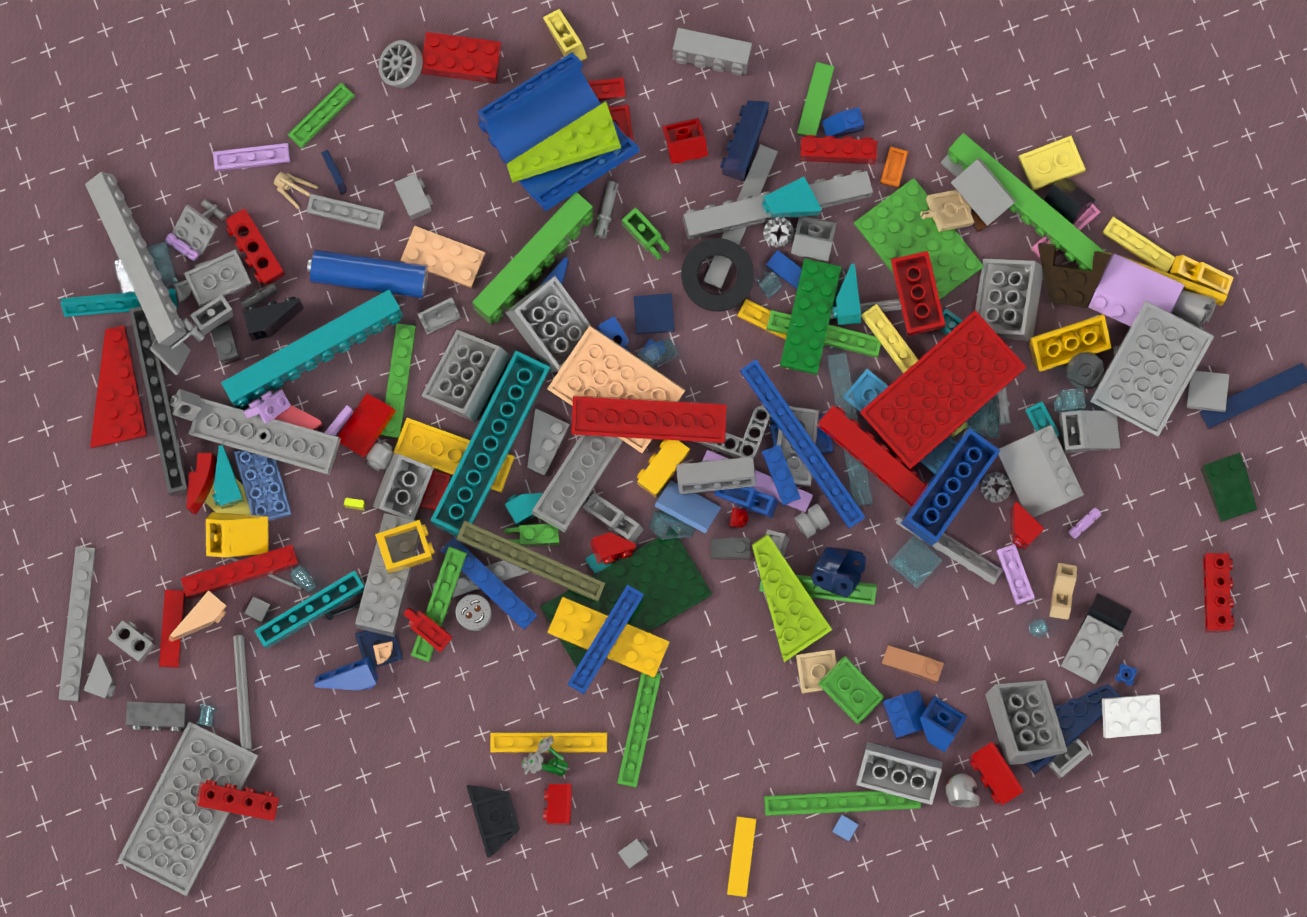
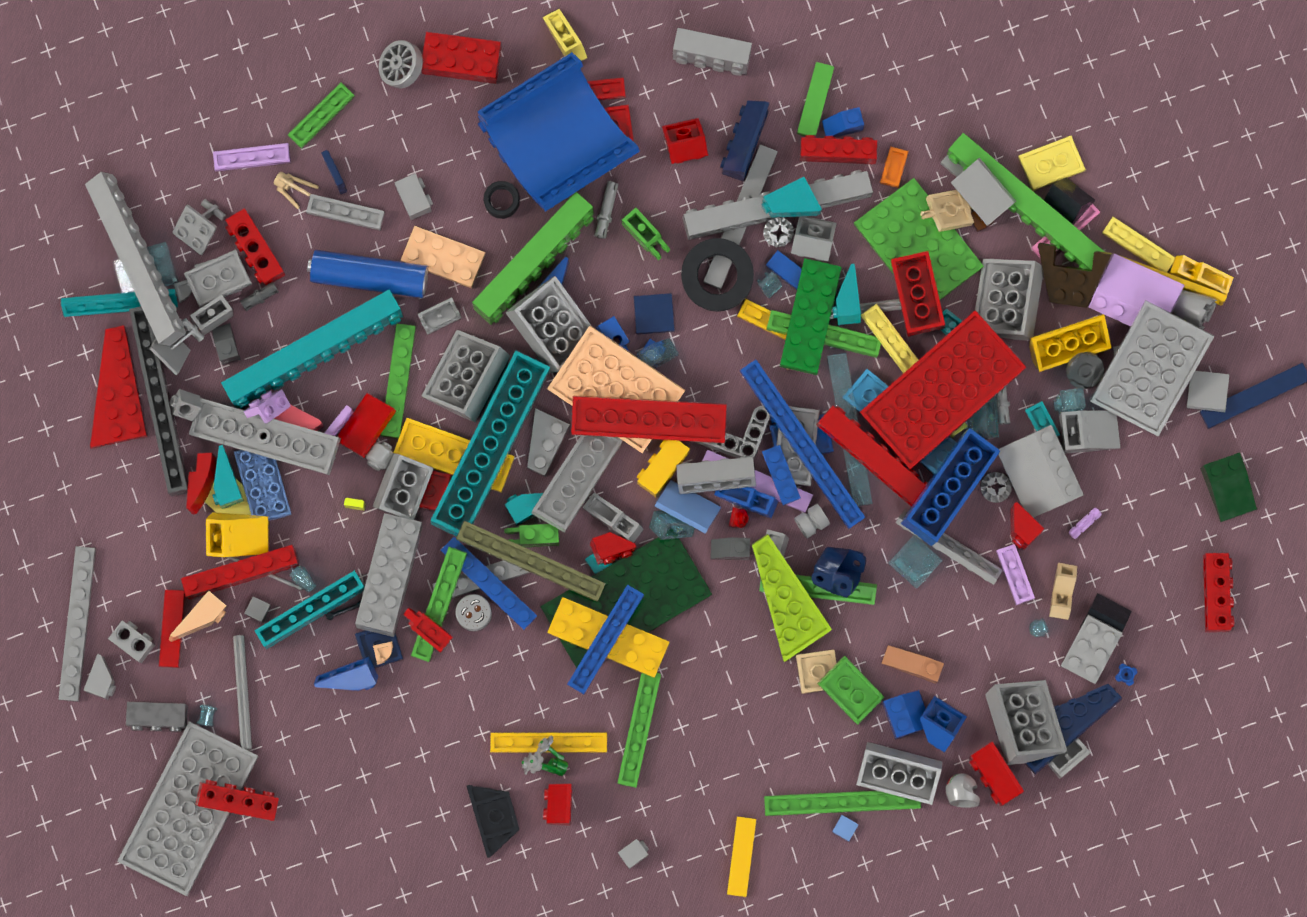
(182, 247): lavender axle -> none
(267, 320): black slope -> none
(422, 558): yellow window -> none
(499, 213): none -> black tyre
(578, 141): lime wing -> none
(1131, 716): white plate -> none

